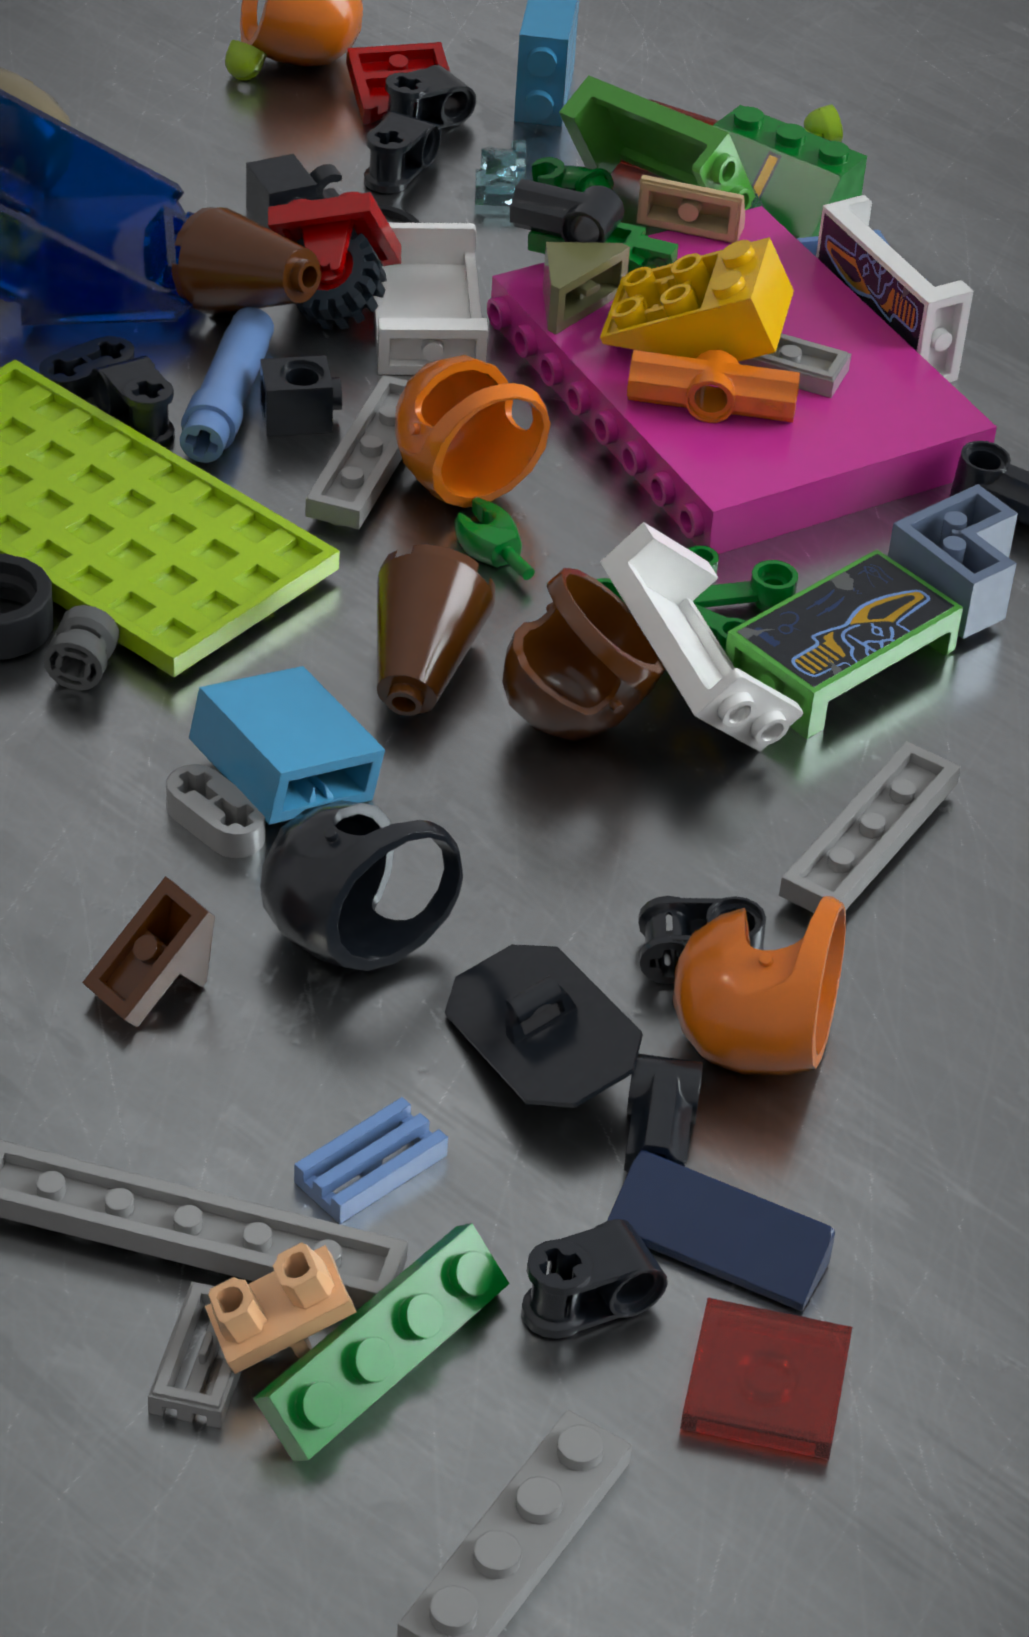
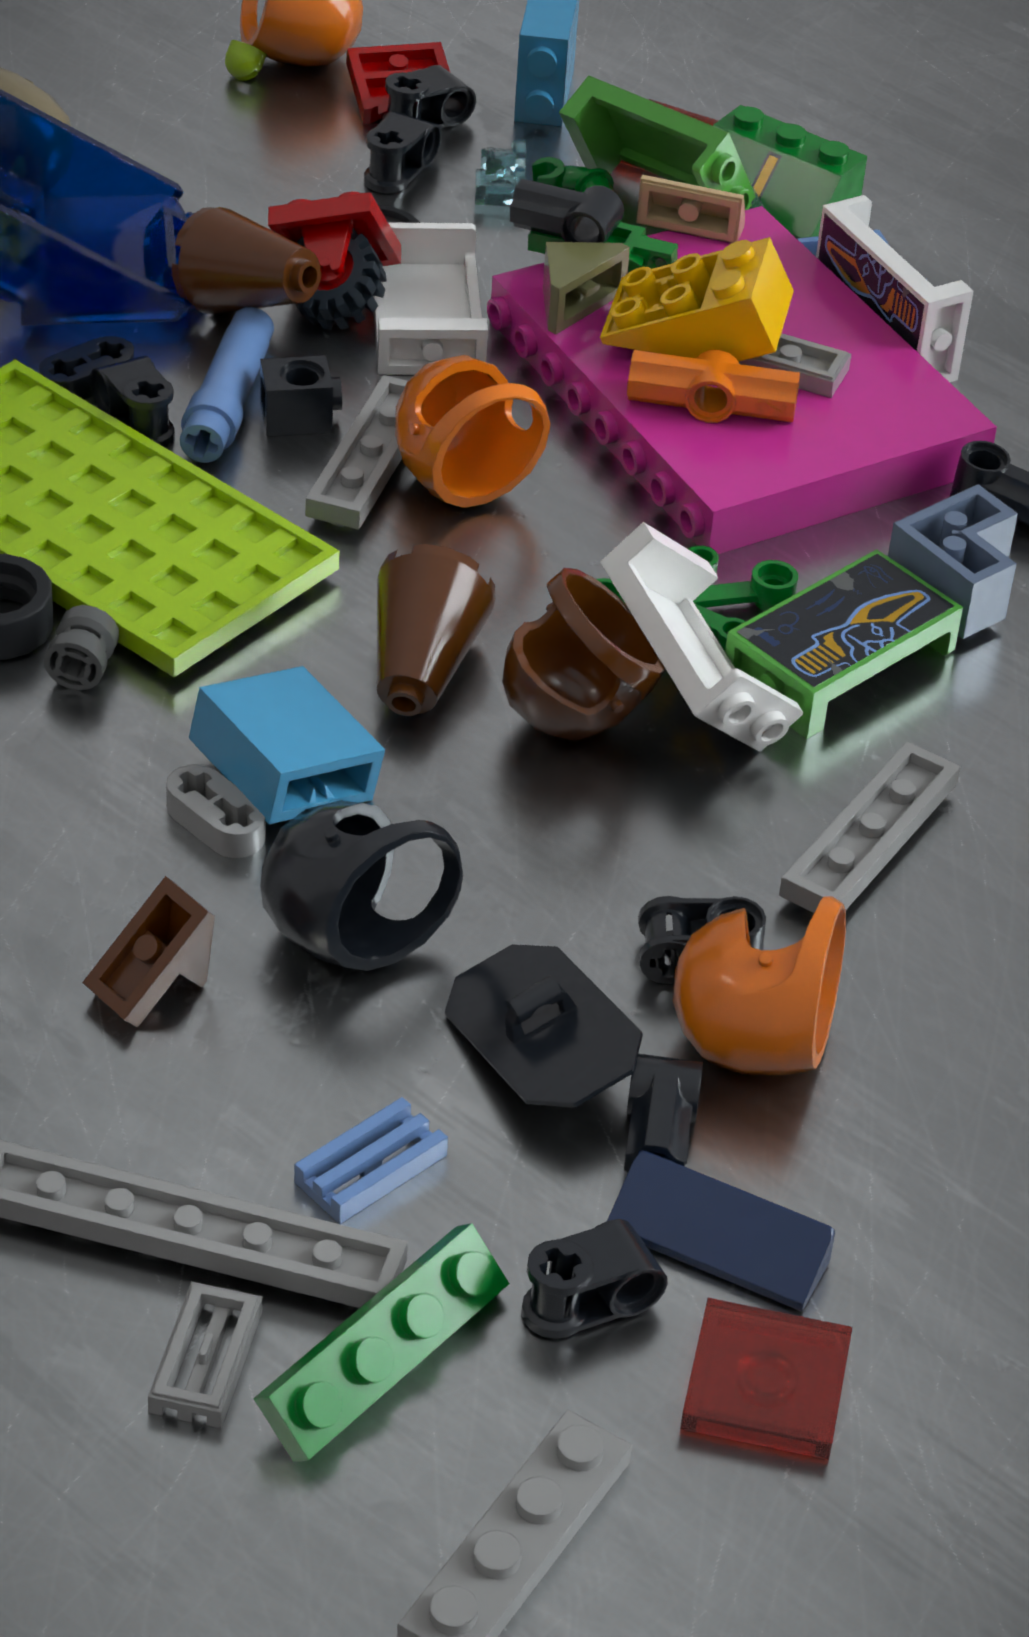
(279, 1308): light nougat hips -> none
(283, 180): black brick -> none
(493, 541): green hand -> none
(825, 123): lime hinge -> none

